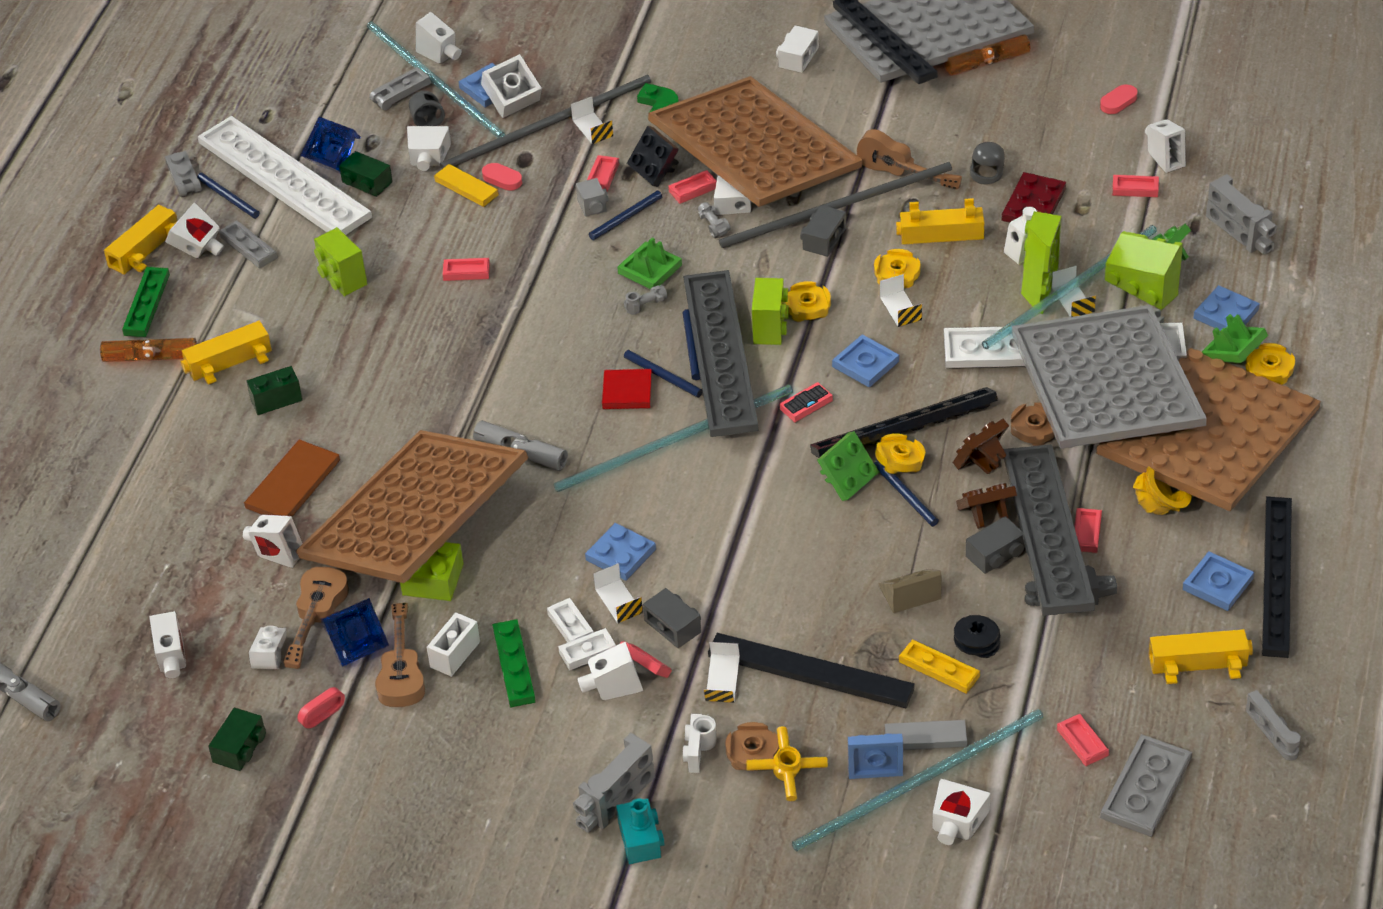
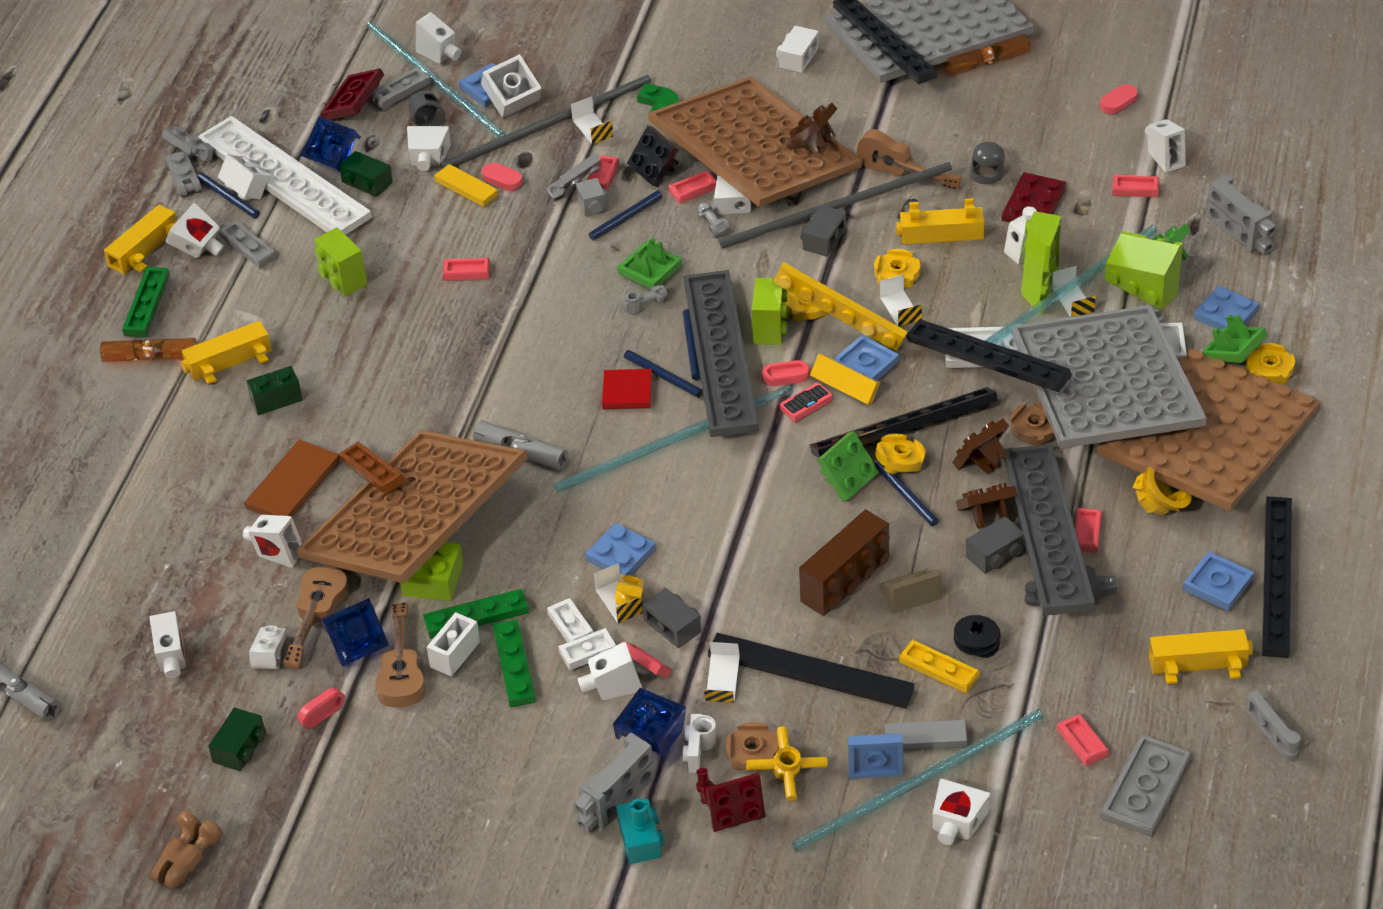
(181, 857): none -> medium nougat piece
(188, 143): none -> light grey hinge
(243, 177): none -> white brick
(352, 94): none -> dark red plate
(372, 468): none -> dark orange plate
(483, 611): none -> green plate
(573, 176): none -> light grey hinge
(628, 589): none -> yellow tile
(652, 720): none -> clear blue brick
(731, 801): none -> dark red plate
(786, 373): none -> coral tile
(813, 129): none -> reddish brown plate
(839, 306): none -> yellow plate
(844, 562): none -> reddish brown brick
(845, 379): none -> yellow tile
(989, 355): none -> black plate

